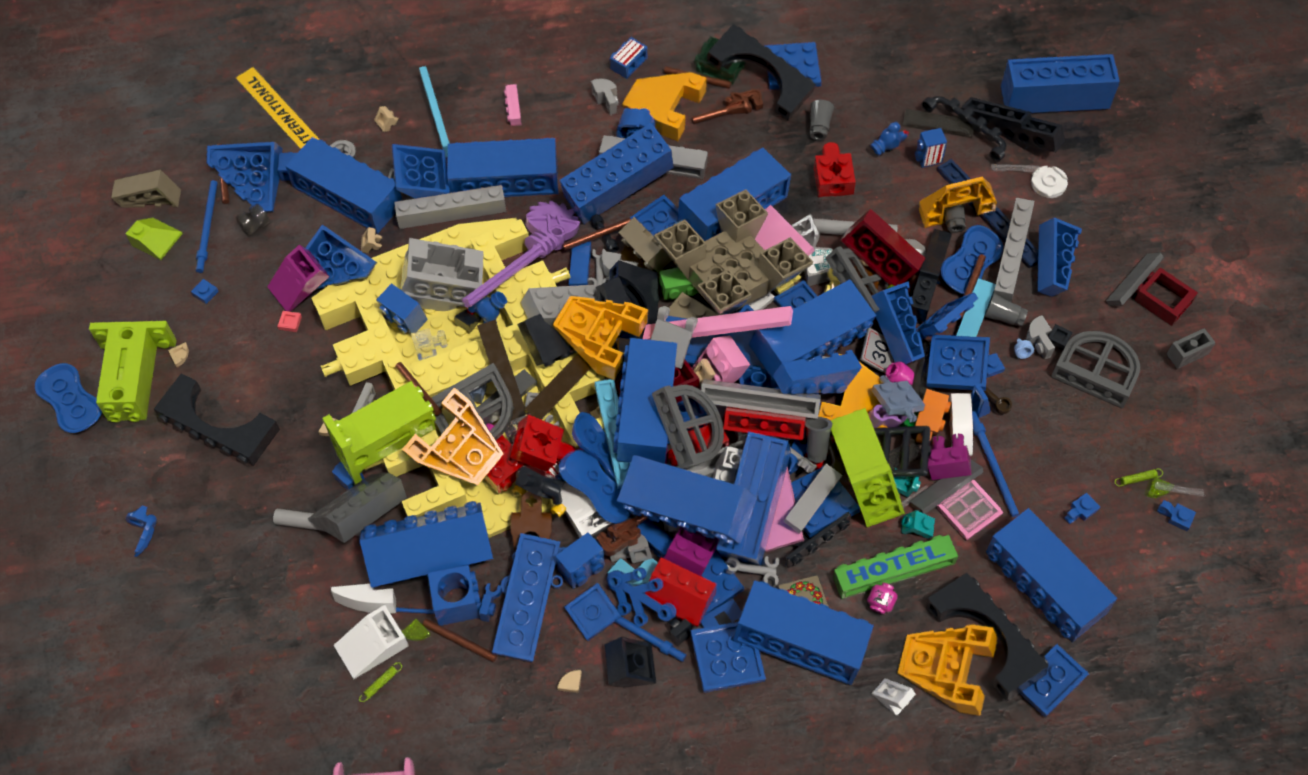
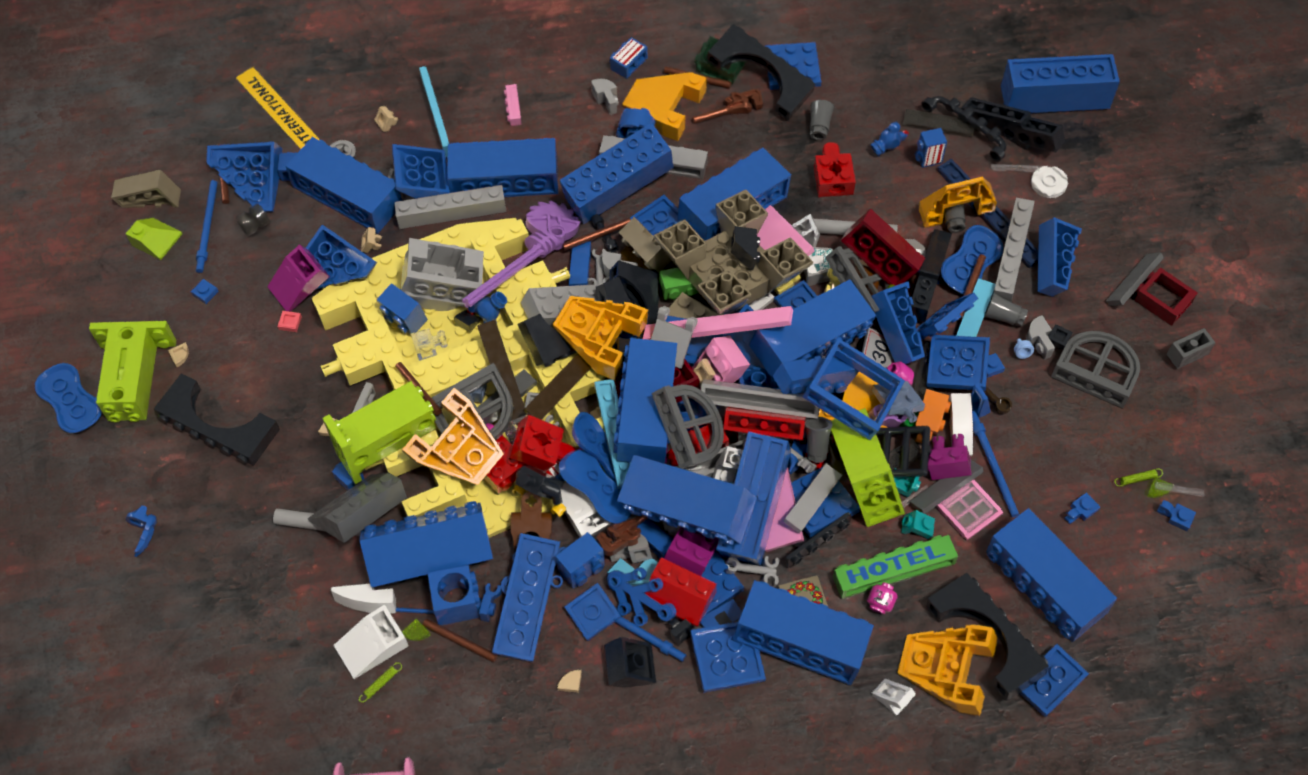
(744, 246): none -> black slope
(840, 409): none -> blue window

